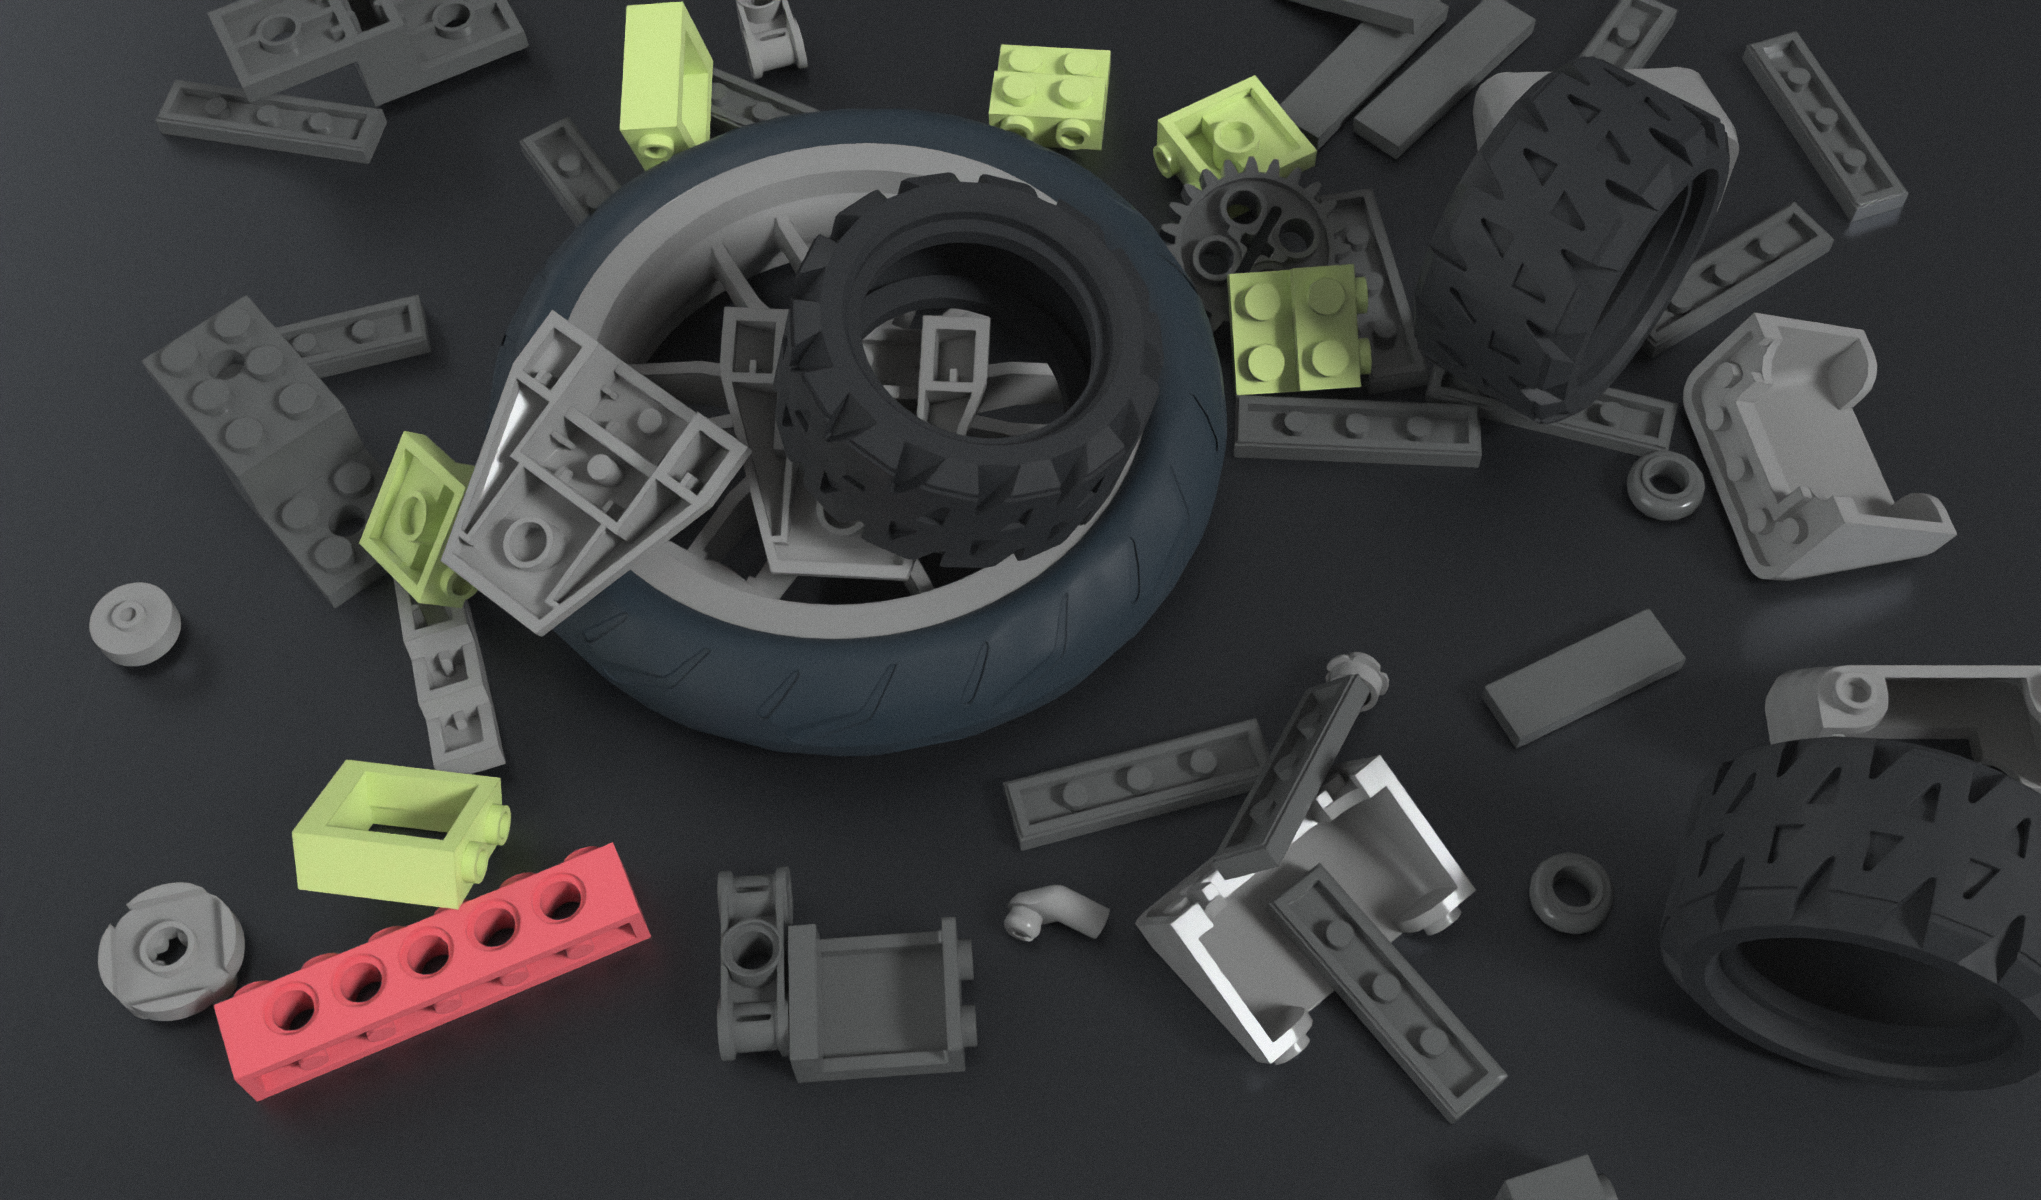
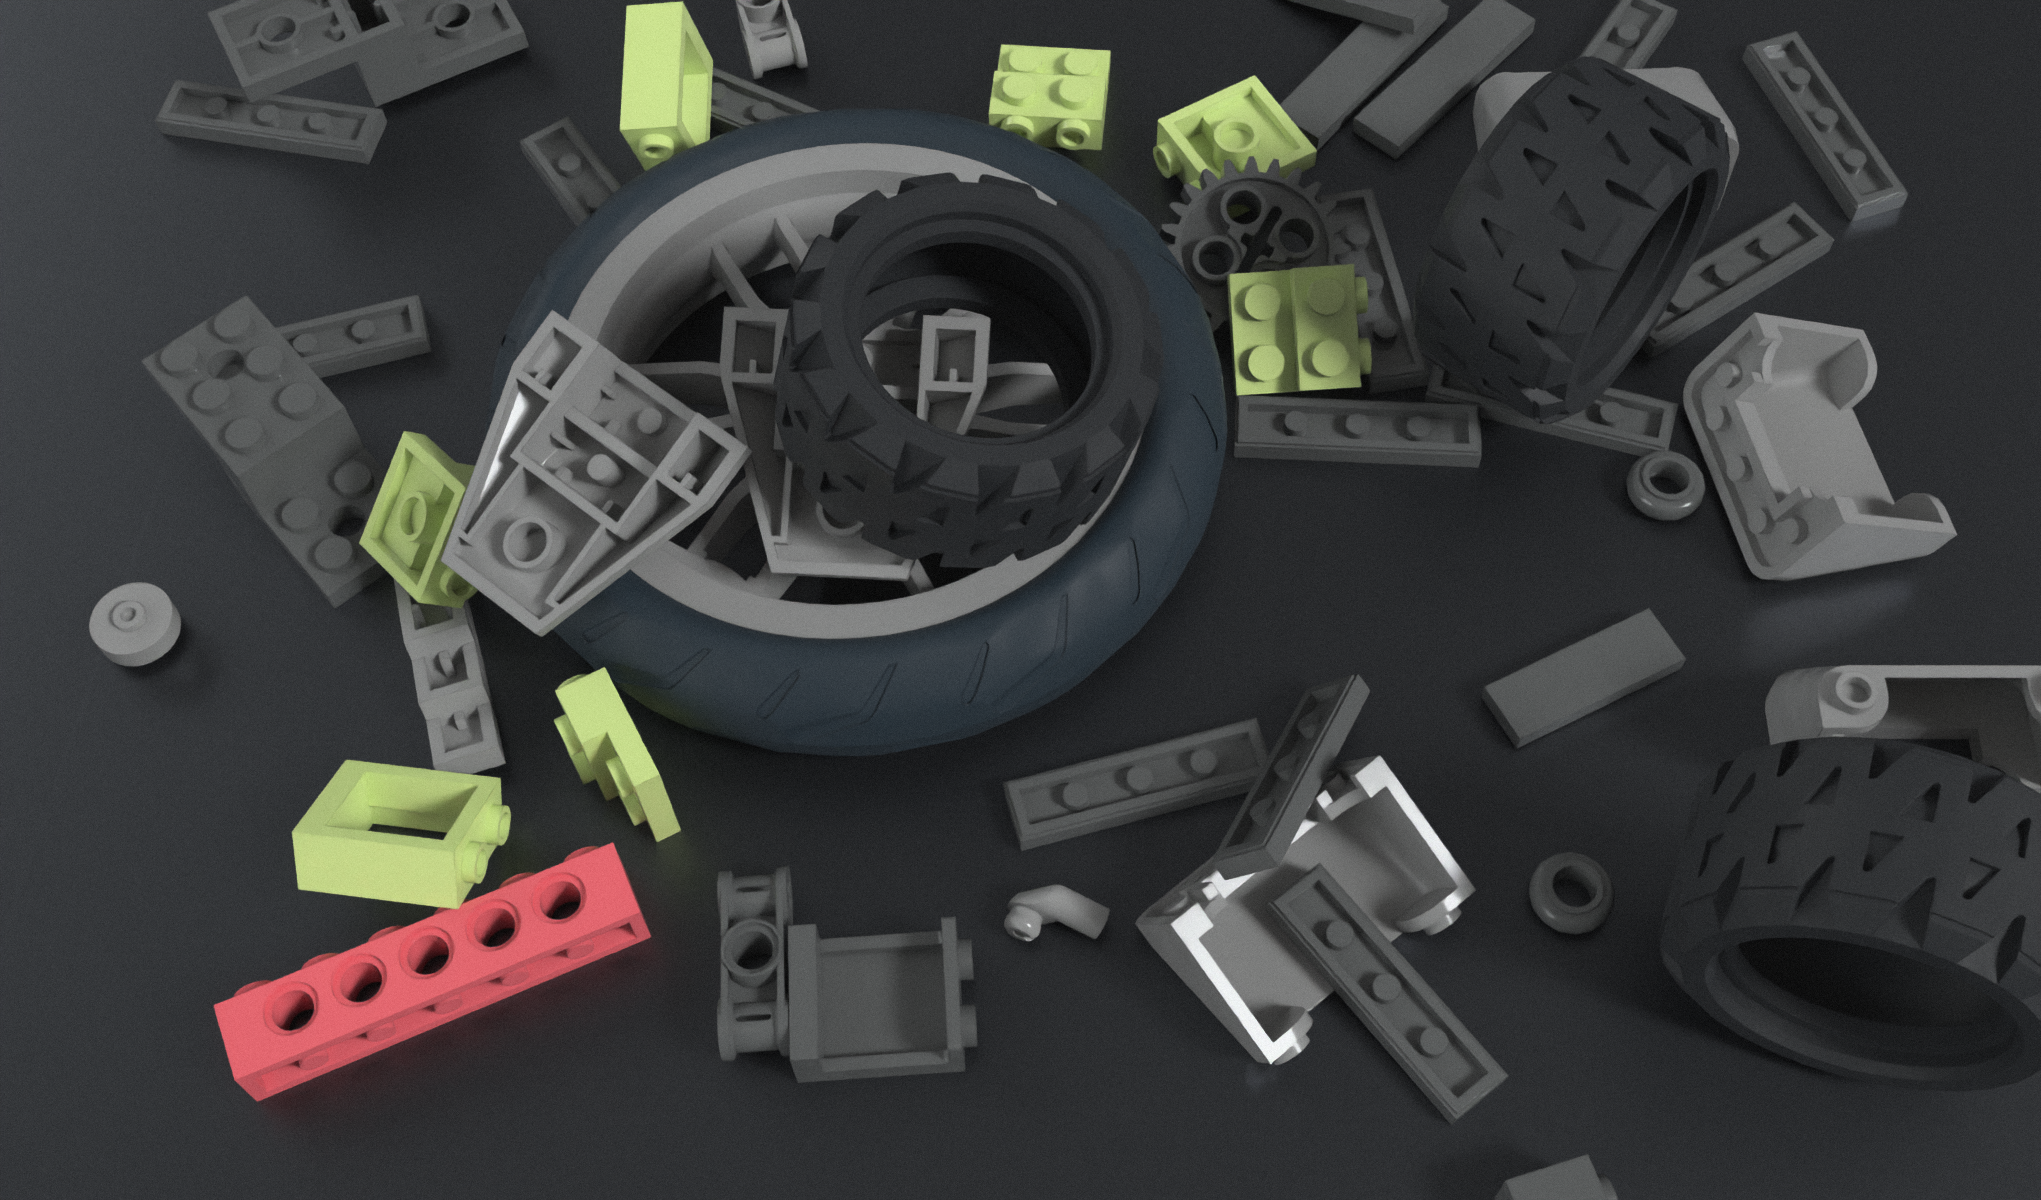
(198, 978): light grey plate -> none
(609, 749): none -> yellowish green plate
(1368, 670): light grey plate -> none

